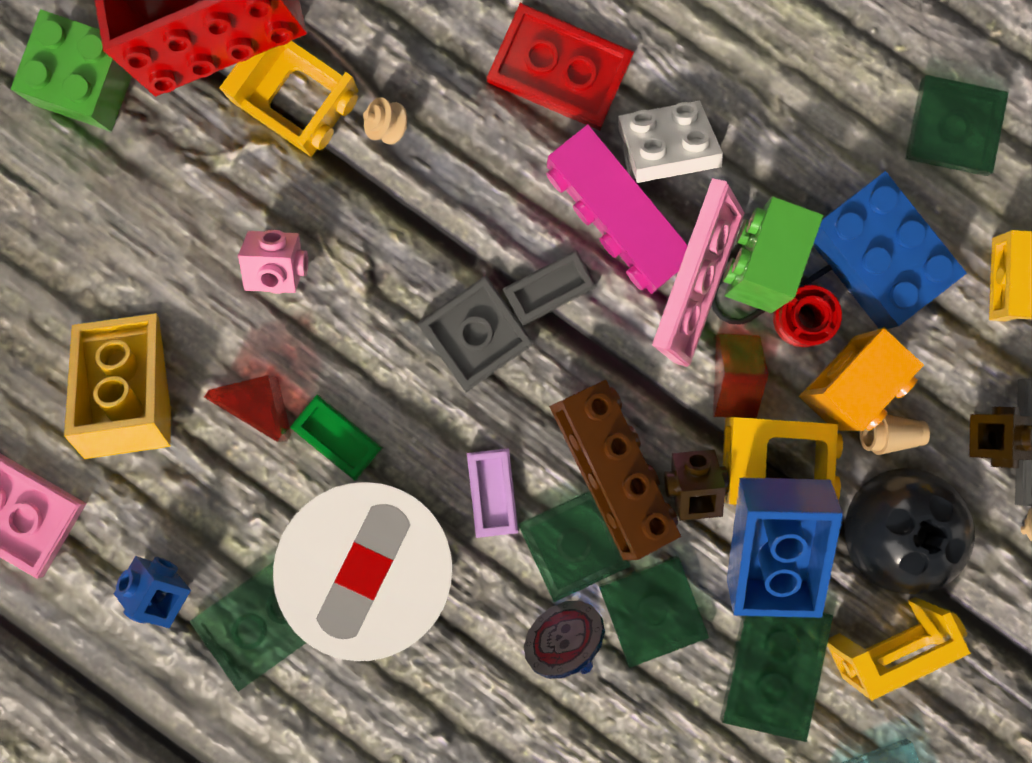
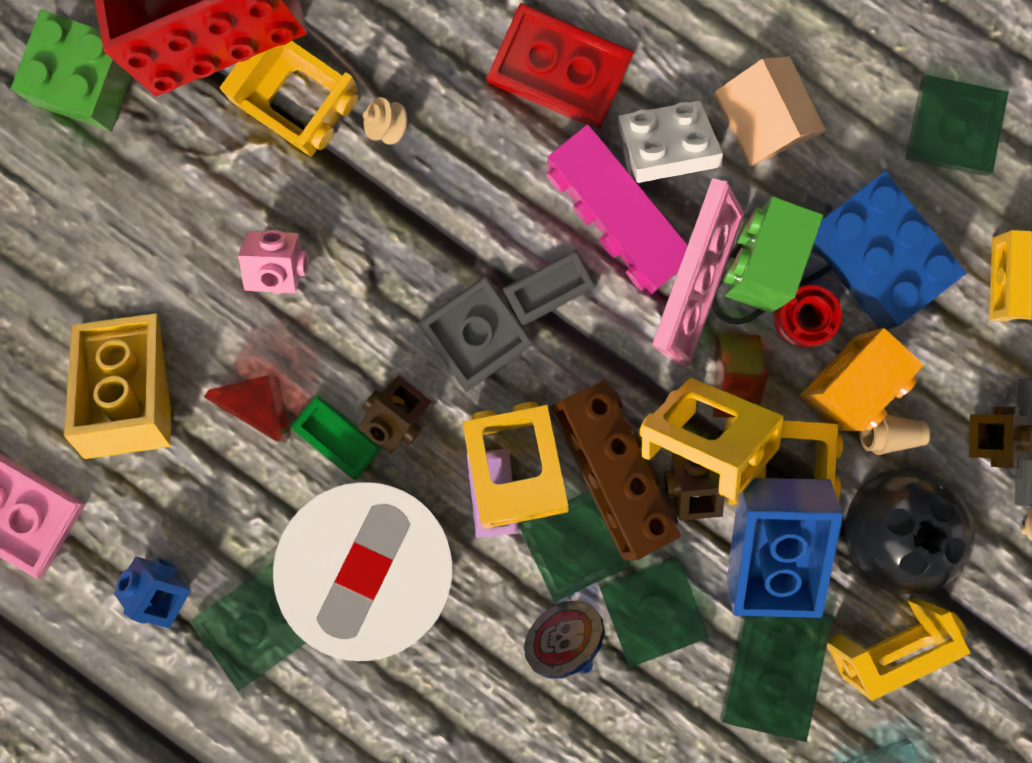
(394, 414): none -> dark brown brick
(519, 499): none -> yellow window
(735, 455): none -> yellow window
(769, 109): none -> light nougat slope

